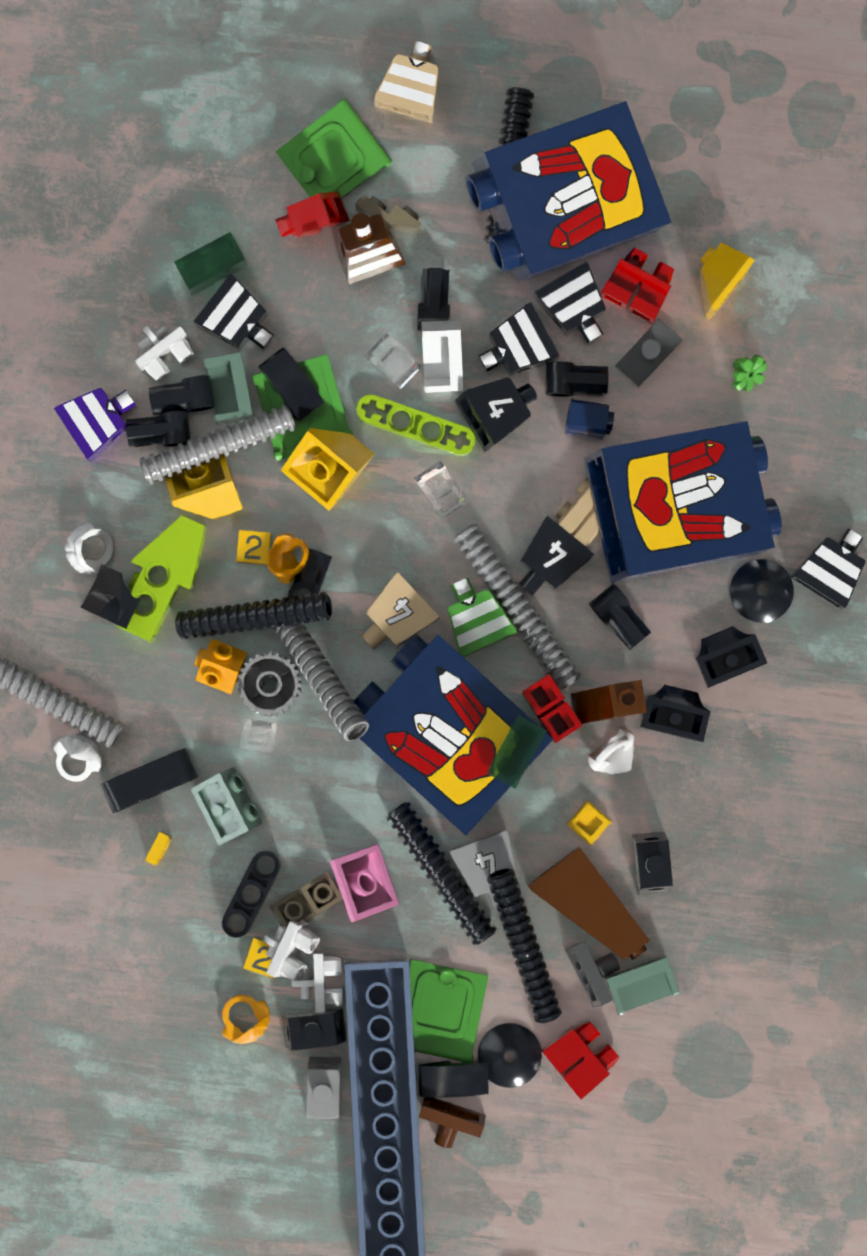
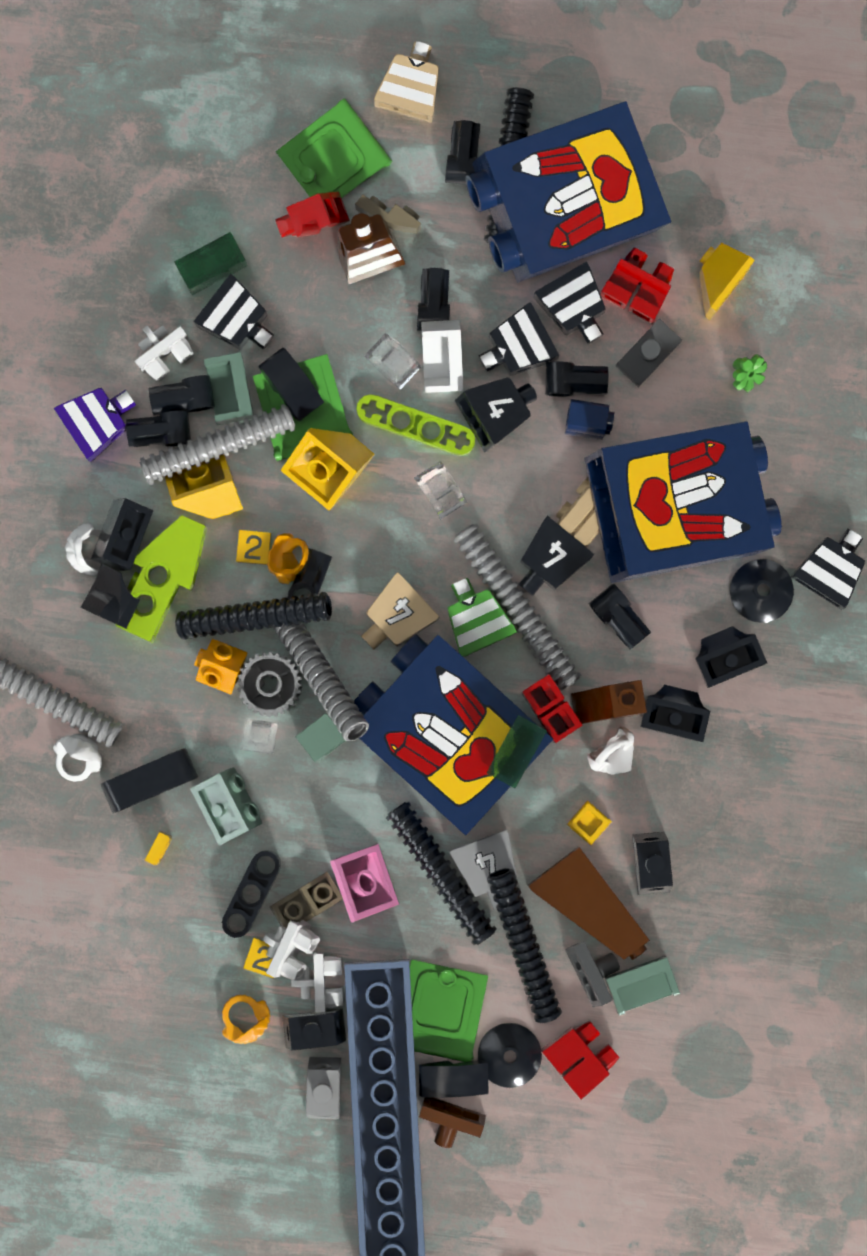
(122, 534): none -> black panel
(320, 738): none -> sand green panel
(463, 151): none -> black piece

